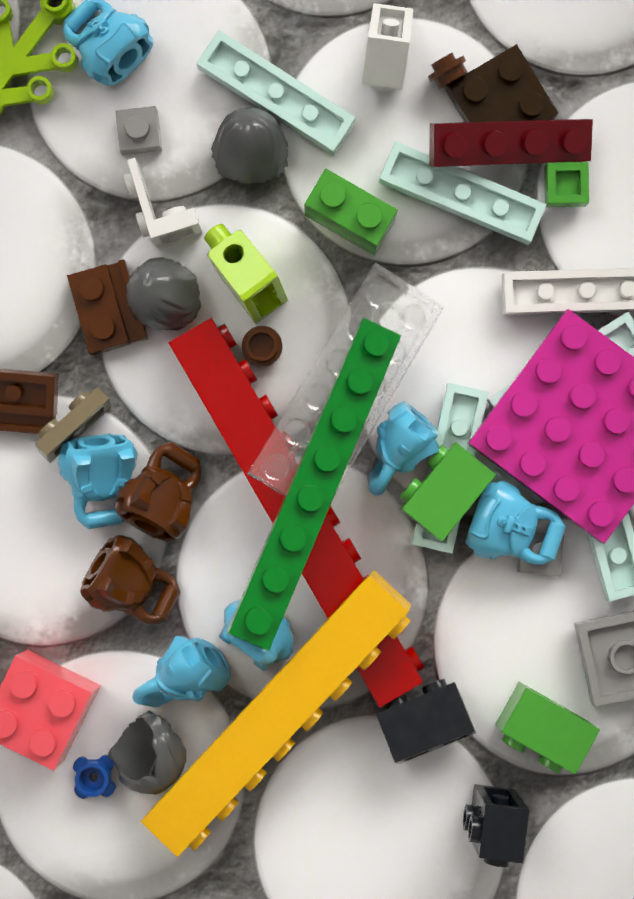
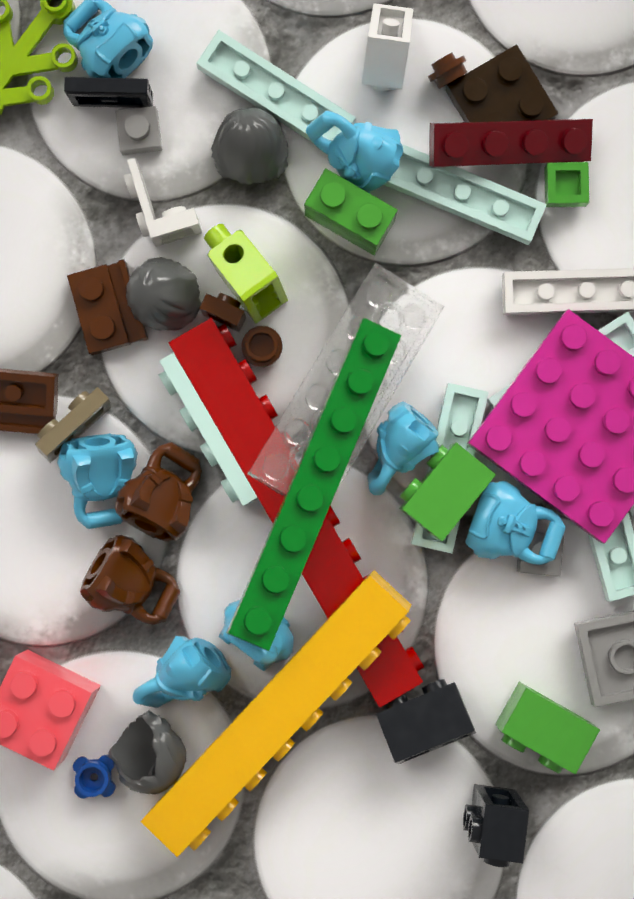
(108, 92): none -> black tile
(198, 417): none -> light aqua plate
(223, 310): none -> reddish brown plate
(359, 153): none -> medium azure piece

